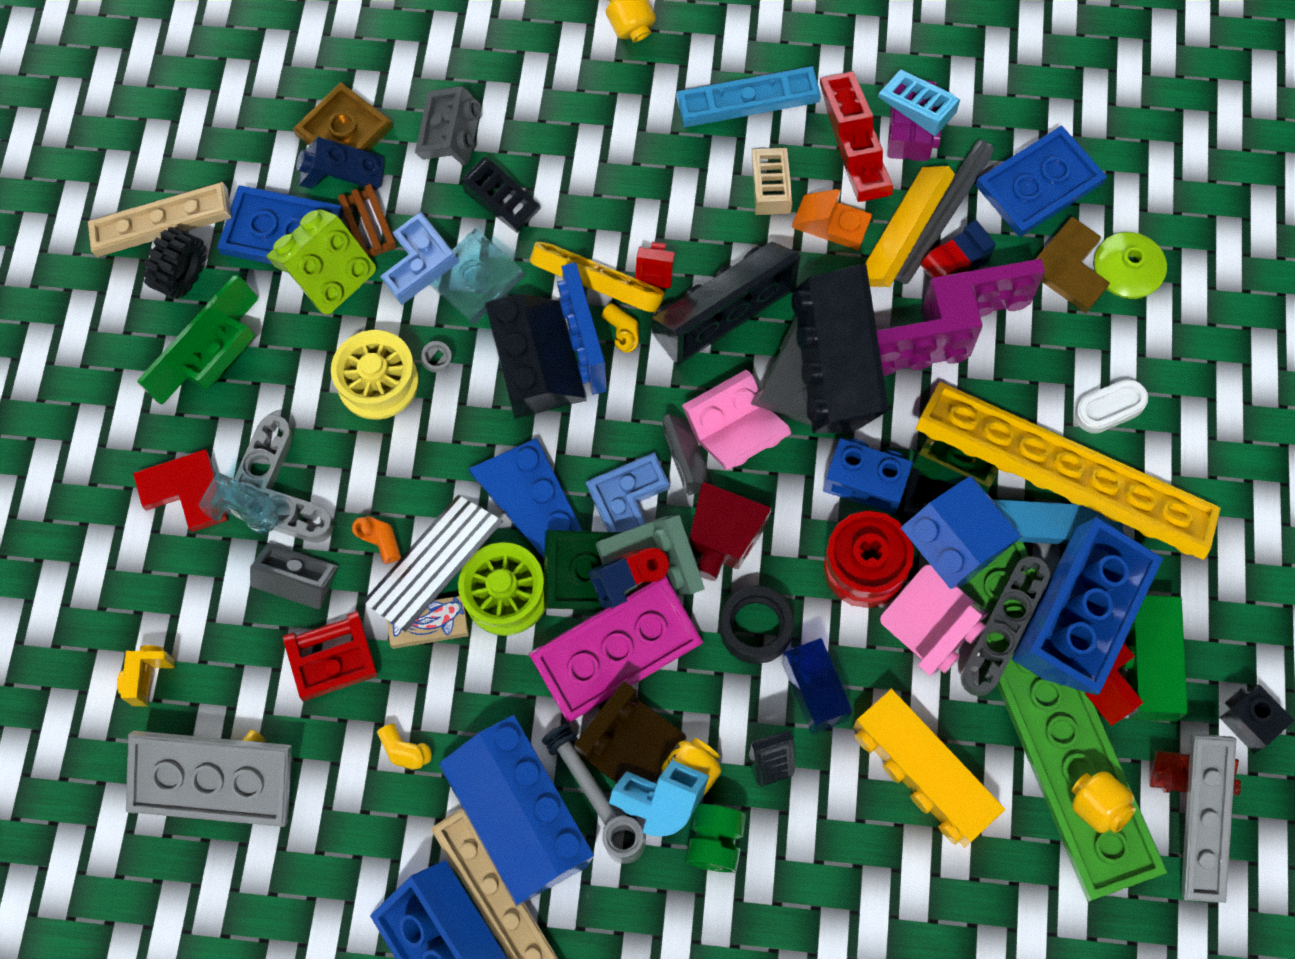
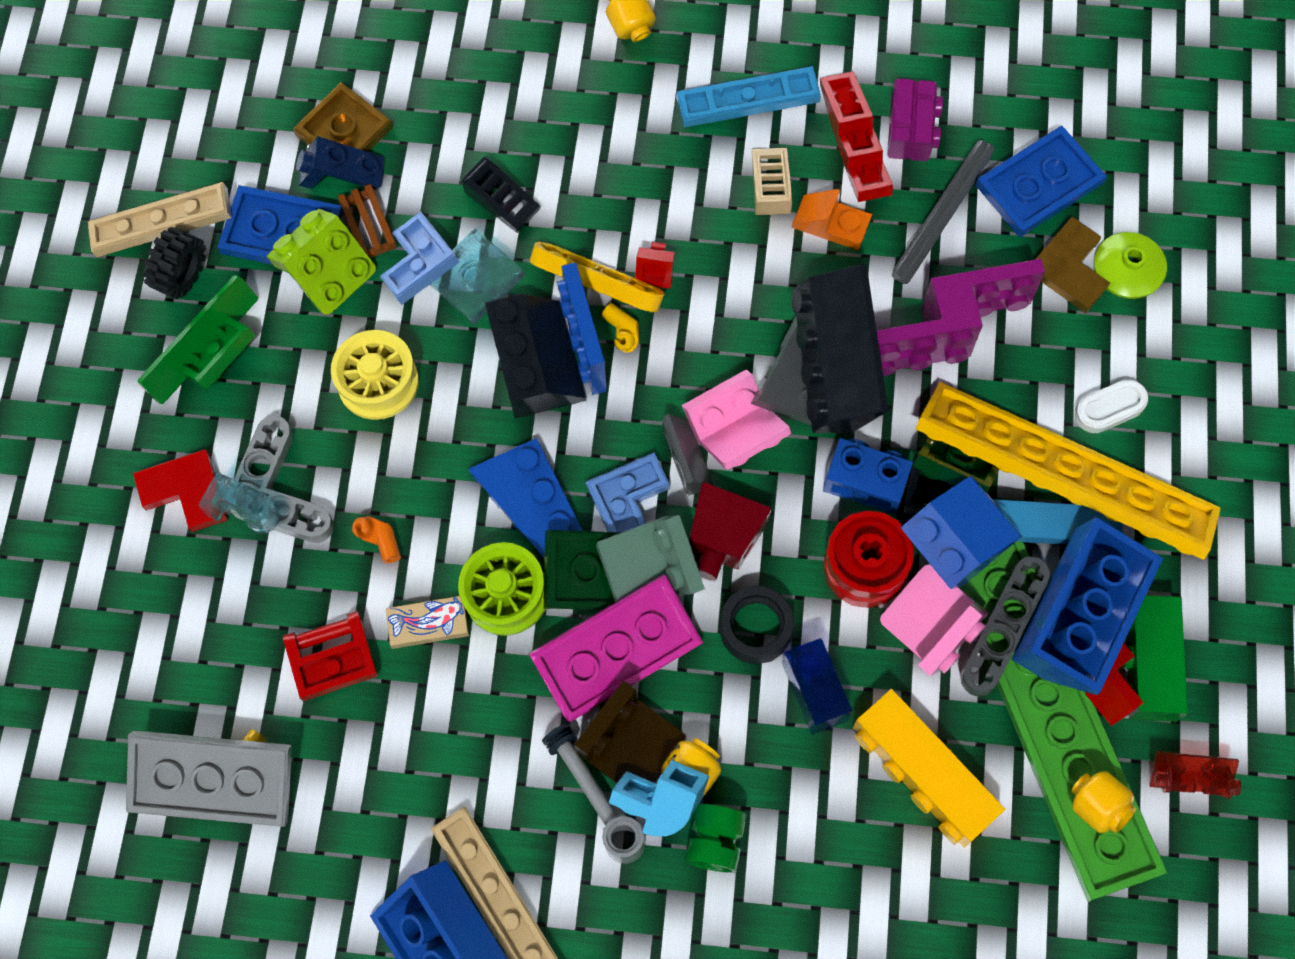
(135, 679): yellow bracket -> none
(292, 575): dark grey slope -> none
(403, 753): yellow arm -> none
(429, 353): light grey hinge -> none
(432, 562): sticker -> none
(448, 125): dark grey bracket -> none
(516, 810): blue slope -> none
(625, 572): leg -> none
(726, 301): black slope -> none
(772, 758): black slope -> none
(907, 224): yellow tile -> none
(921, 115): medium azure slope -> none
(960, 254): leg -> none
(1208, 818): light grey tile -> none
(1255, 717): black brick -> none

